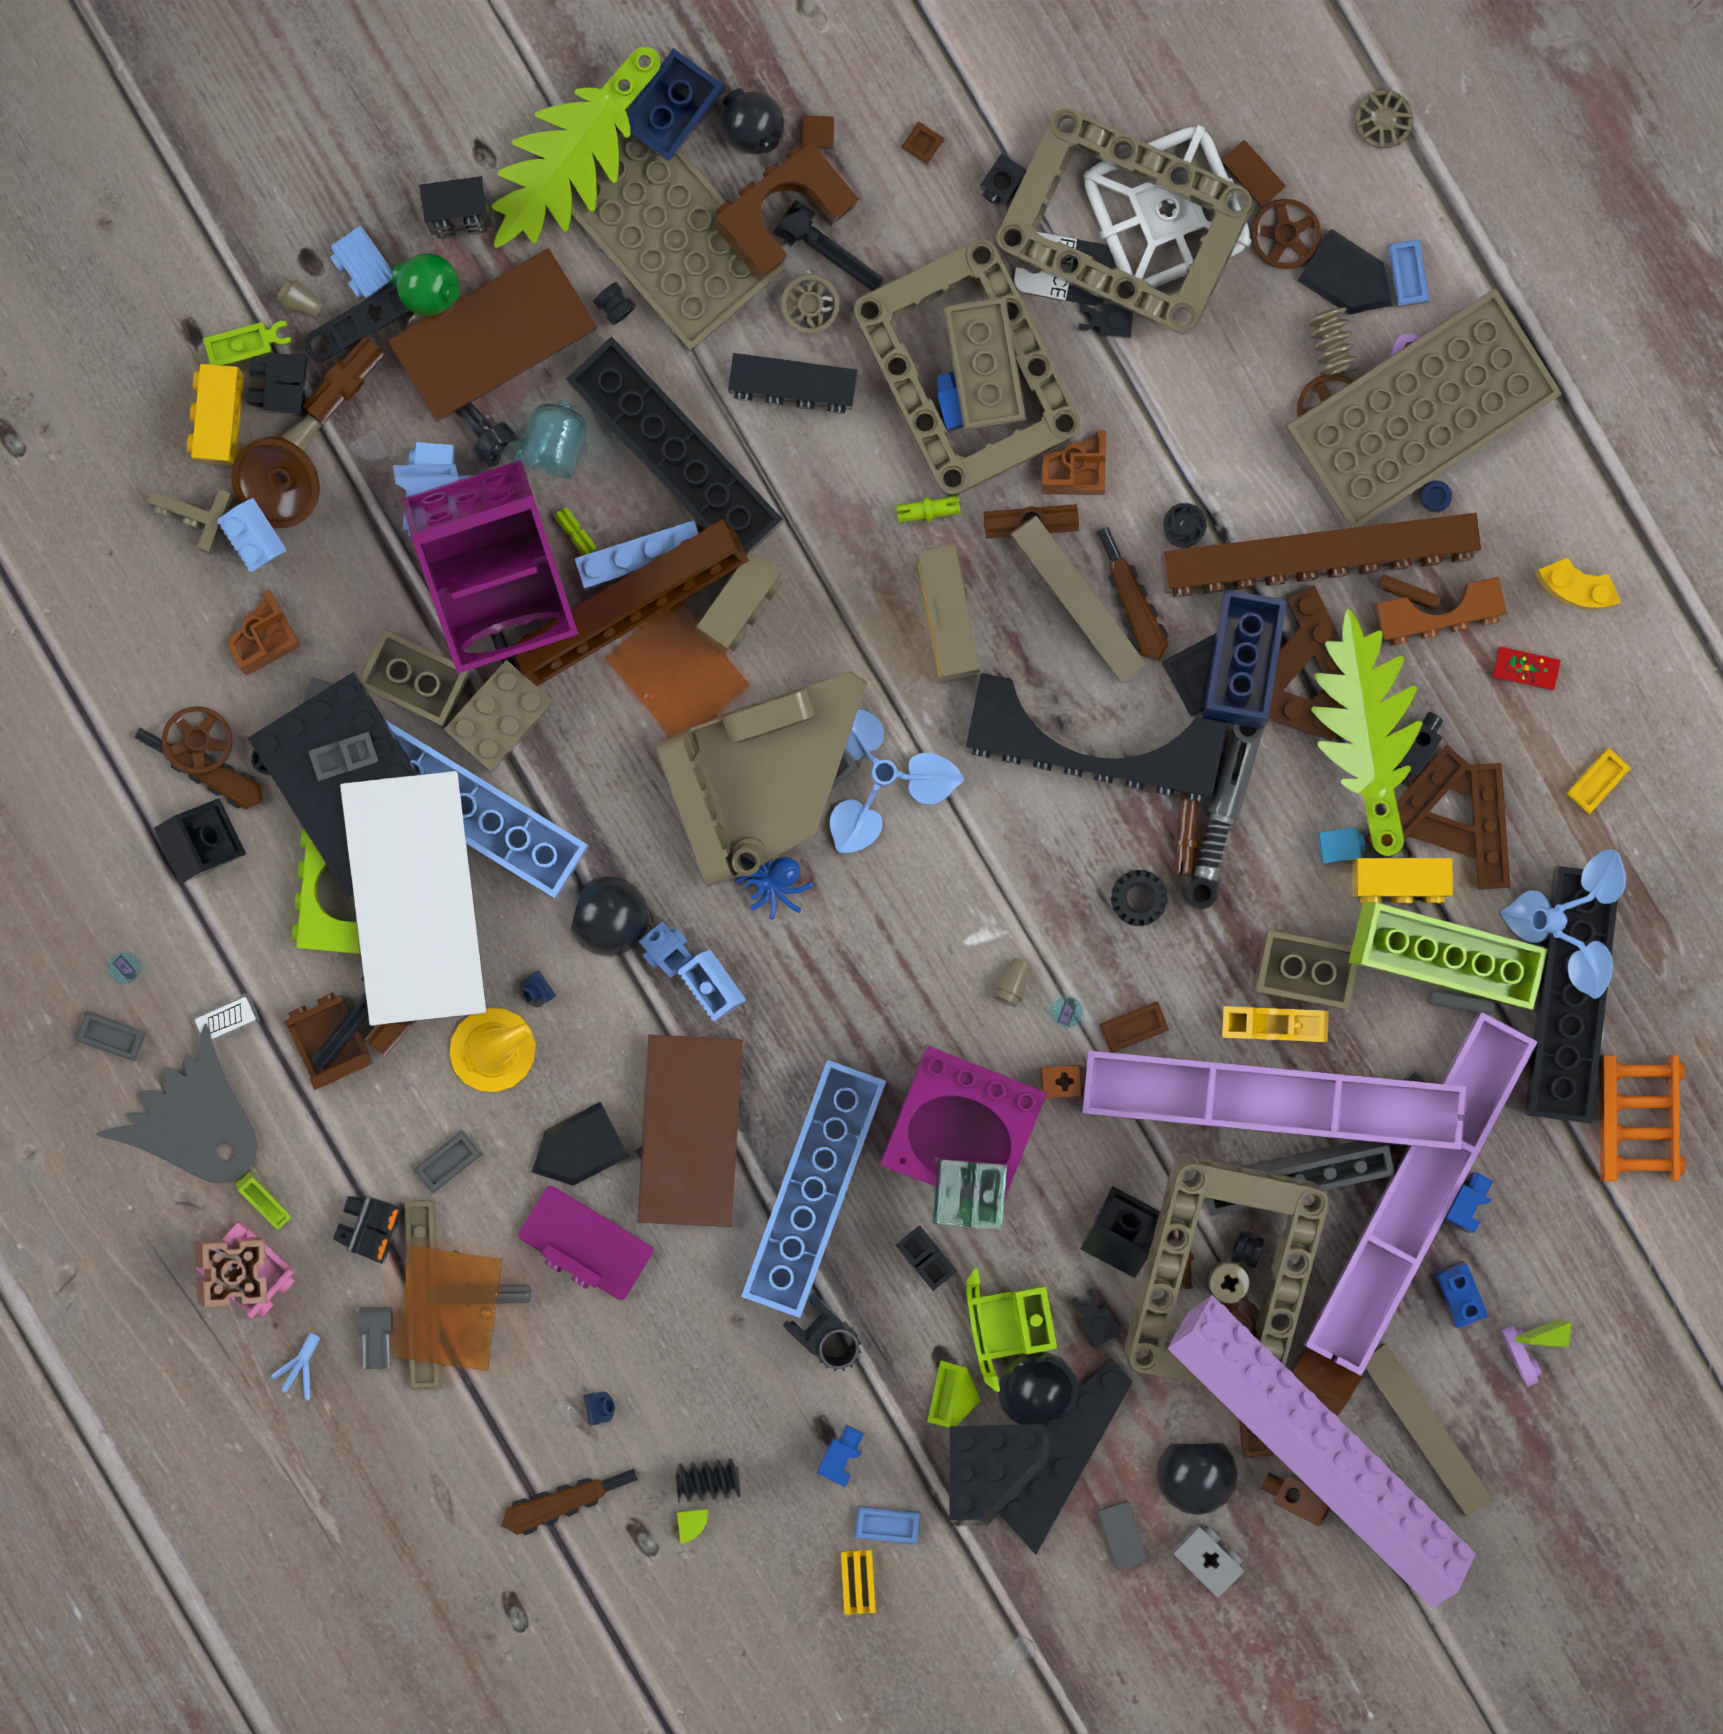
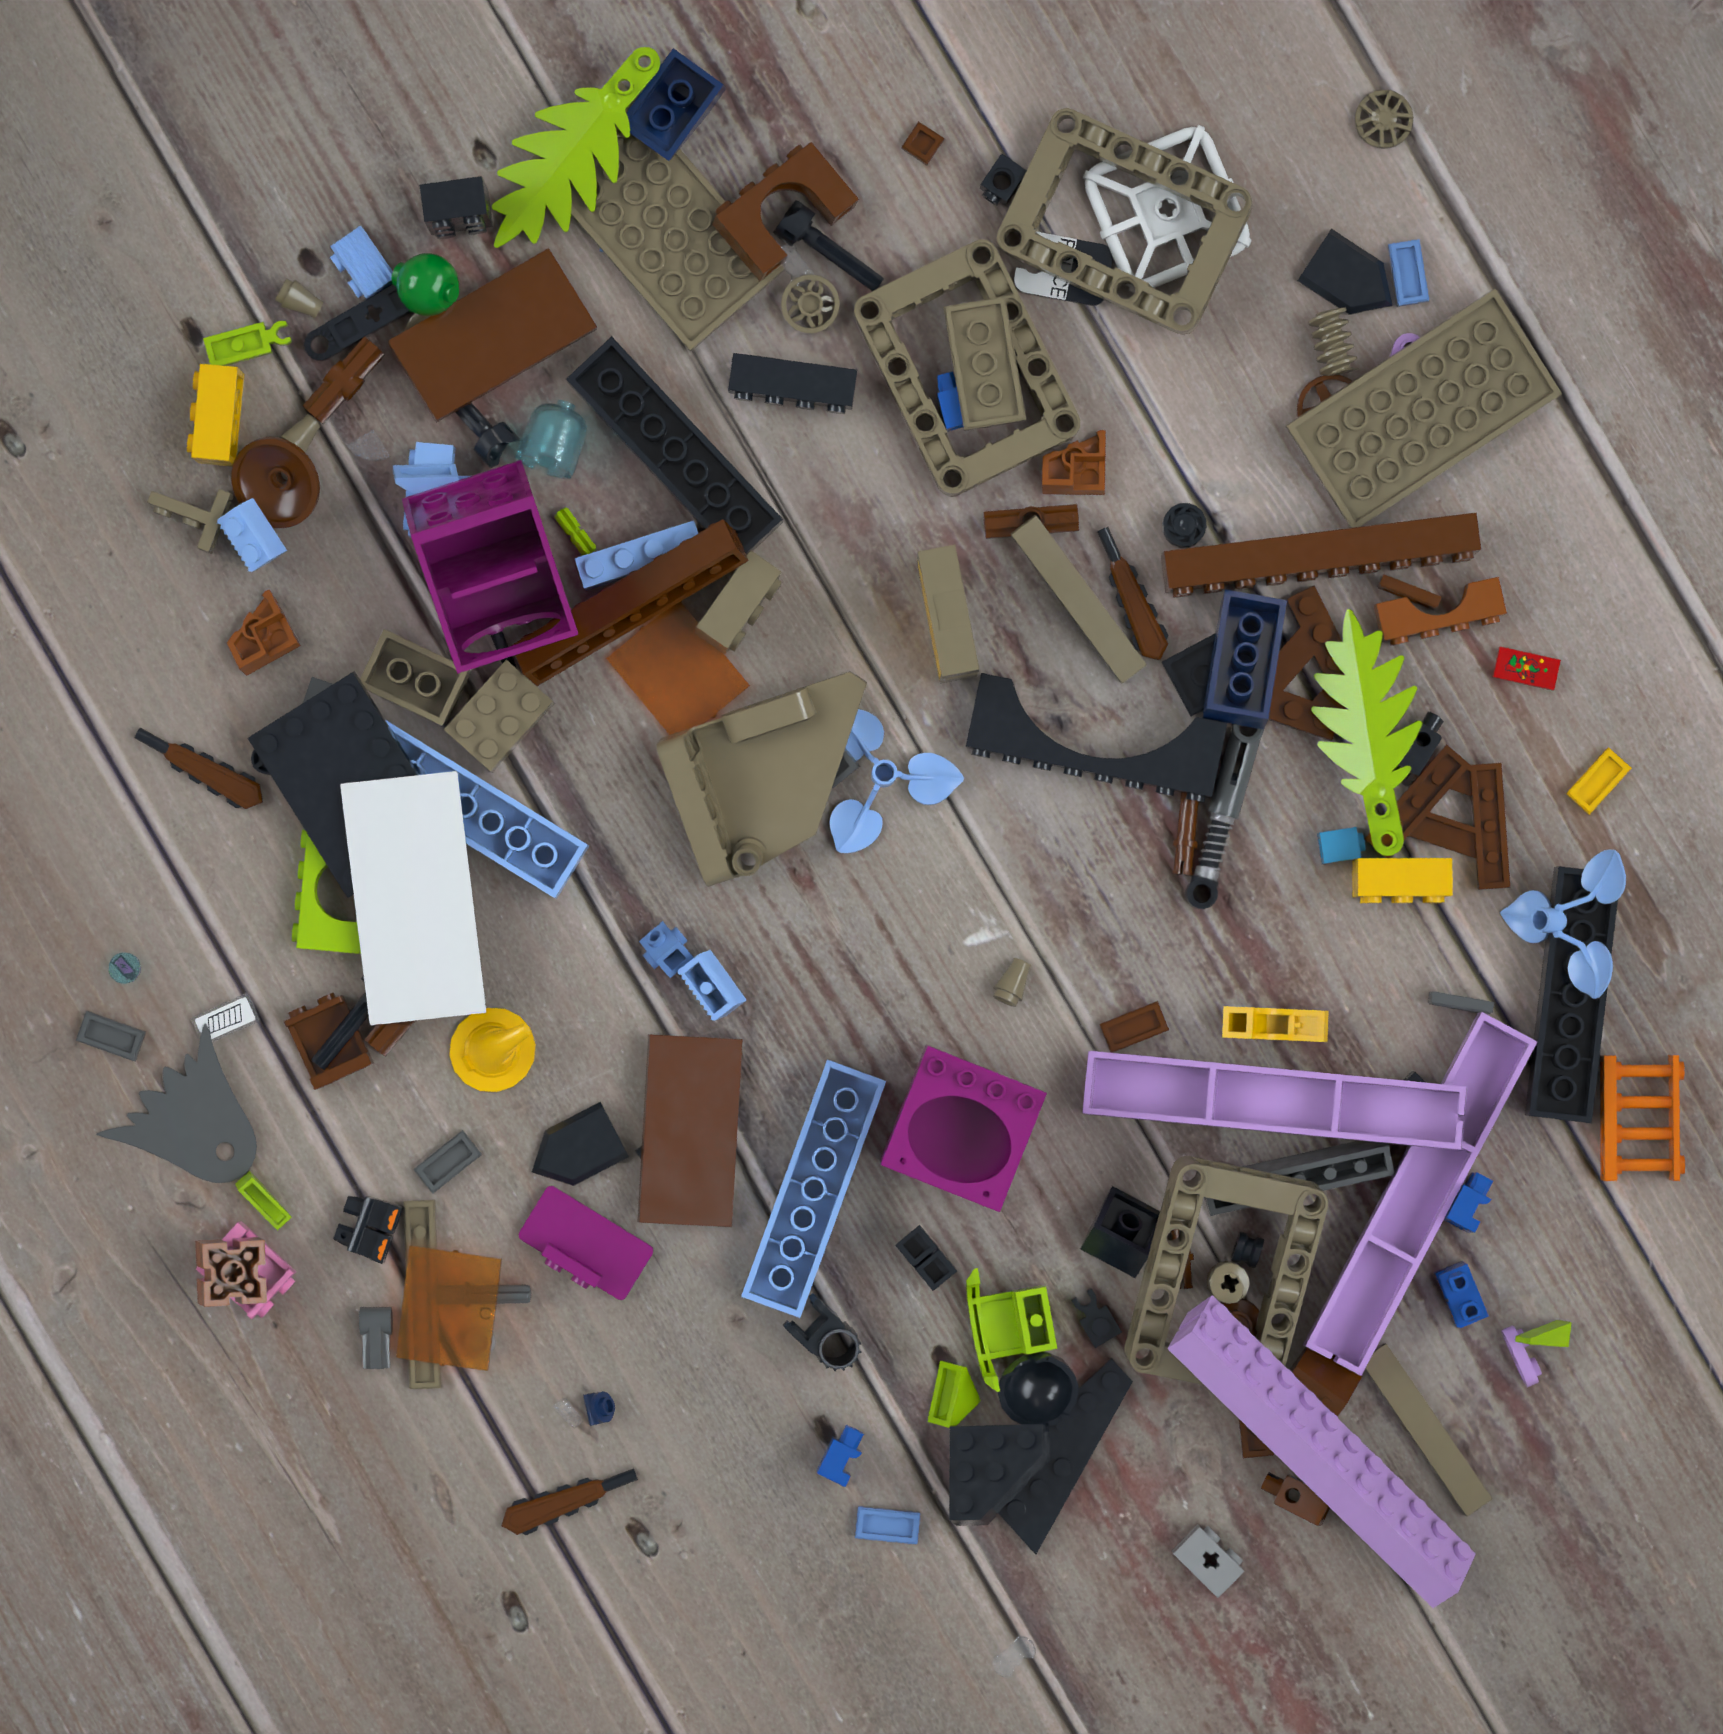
(196, 740): reddish brown wheel -> none
(199, 840): black slope -> none
(279, 397): black hips -> none
(301, 1360): light blue plant -> none
(343, 756): dark grey slope -> none
(536, 990): dark blue plate -> none
(609, 916): black cylinder -> none
(614, 303): black wheel -> none
(691, 1523): lime tile -> none
(707, 1480): black piece -> none
(752, 122): black brick -> none
(773, 880): blue animal -> none
(818, 131): reddish brown tile -> none
(859, 1609): yellow tile -> none
(928, 509): lime pin -> none
(969, 1194): slope -> none
(1051, 1073): dark orange brick -> none
(1067, 1012): clear light blue tile -> none
(1111, 320): black plate -> none
(1122, 1535): dark grey tile -> none
(1158, 897): black tyre -> none
(1197, 1476): black cylinder -> none
(1253, 173): reddish brown tile -> none
(1285, 234): reddish brown wheel -> none
(1306, 970): dark tan brick -> none
(1436, 496): dark blue tile -> none
(1447, 955): lime brick -> none
(1576, 588): yellow brick -> none

